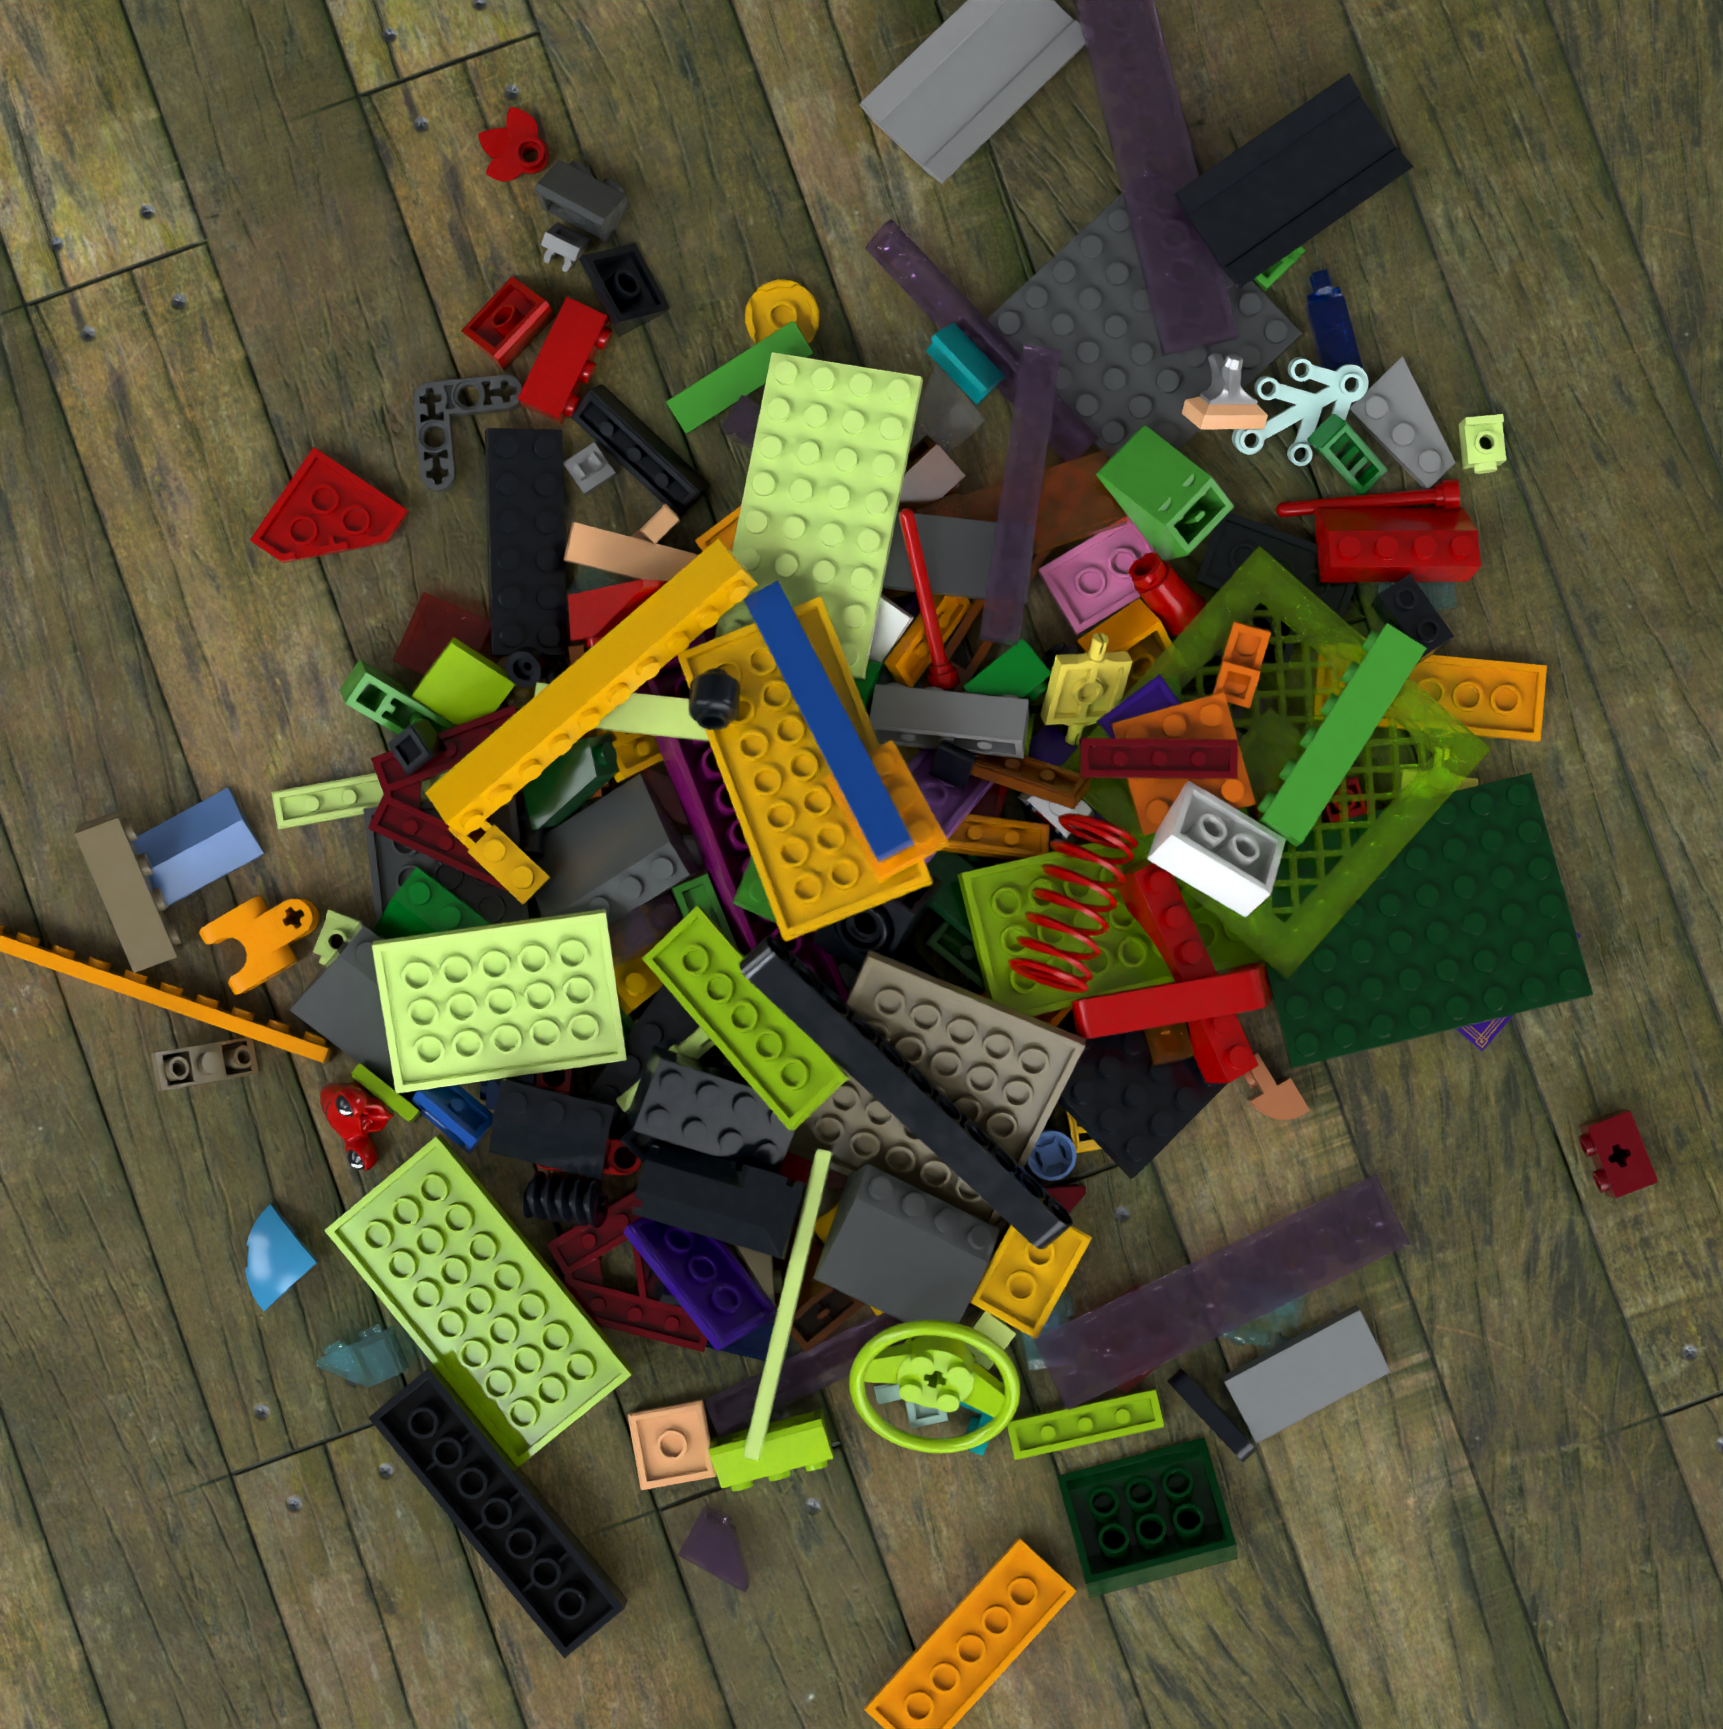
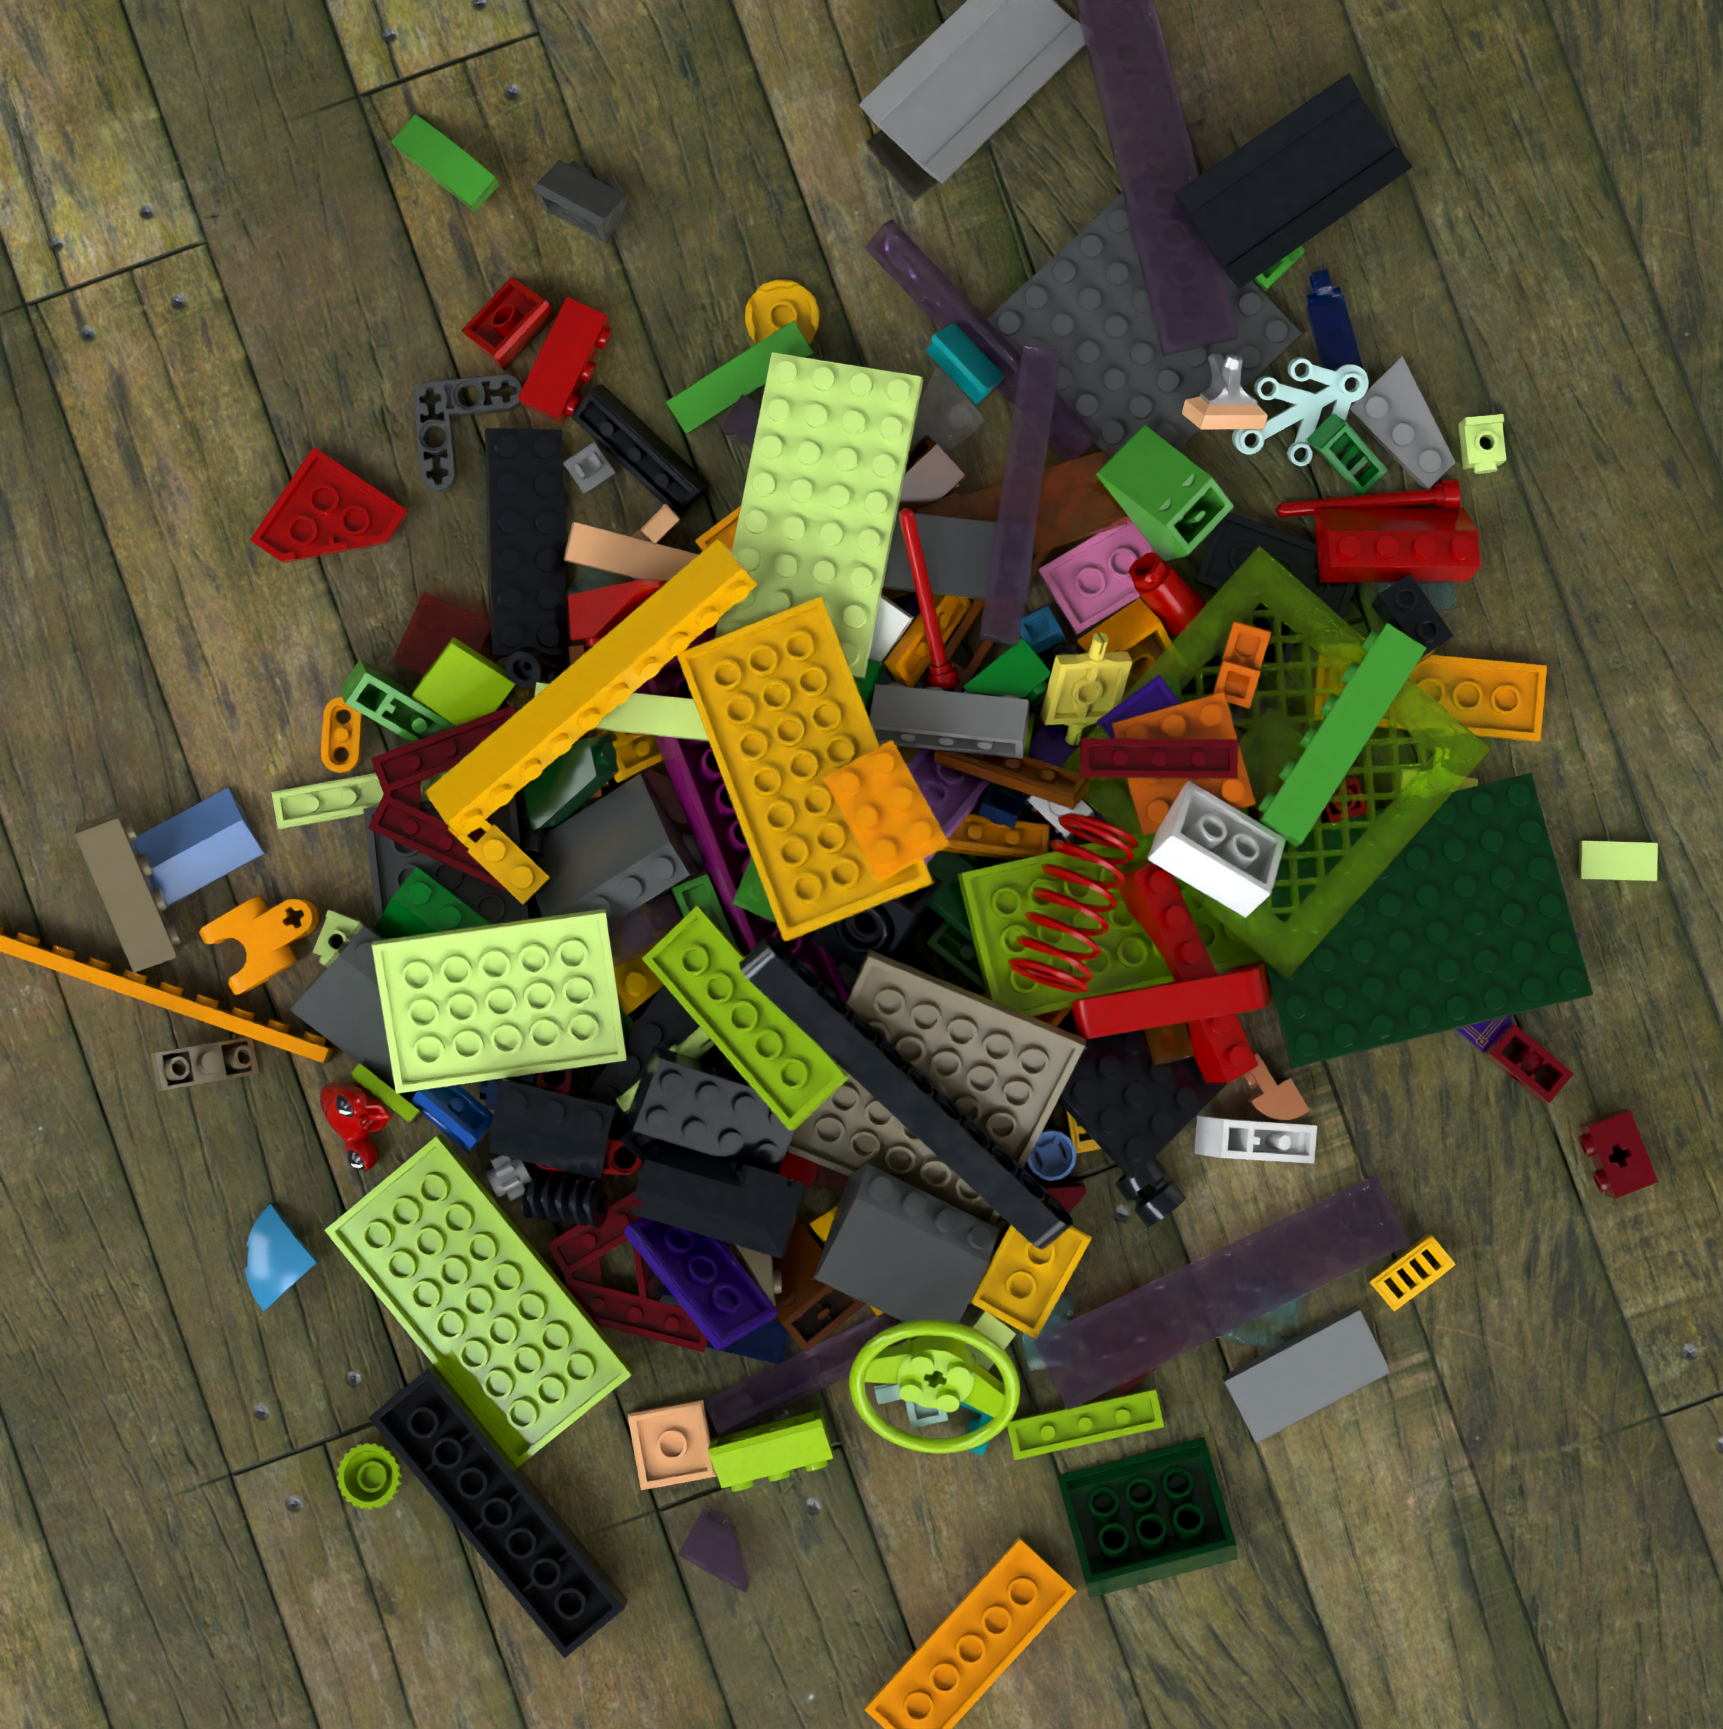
(341, 736): none -> light orange plate
(368, 1360): clear light blue slope -> none
(369, 1476): none -> lime hat
(416, 746): black slope -> none
(445, 162): none -> bright green slope
(509, 1176): none -> light grey gear
(510, 144): red plate -> none
(566, 243): light grey tile -> none
(624, 287): black slope -> none
(714, 699): black head -> none
(788, 1305): yellowish green tile -> none
(828, 722): blue tile -> none
(901, 166): none -> clear smoke tile
(953, 765): black tile -> none
(1002, 805): none -> dark blue plate
(1041, 630): none -> dark azure plate
(1156, 1203): none -> black wheel
(1211, 1415): black beam -> none
(1255, 1140): none -> white slope
(1420, 1283): none -> yellow slope
(1527, 1063): none -> dark red brick
(1618, 860): none -> yellowish green tile

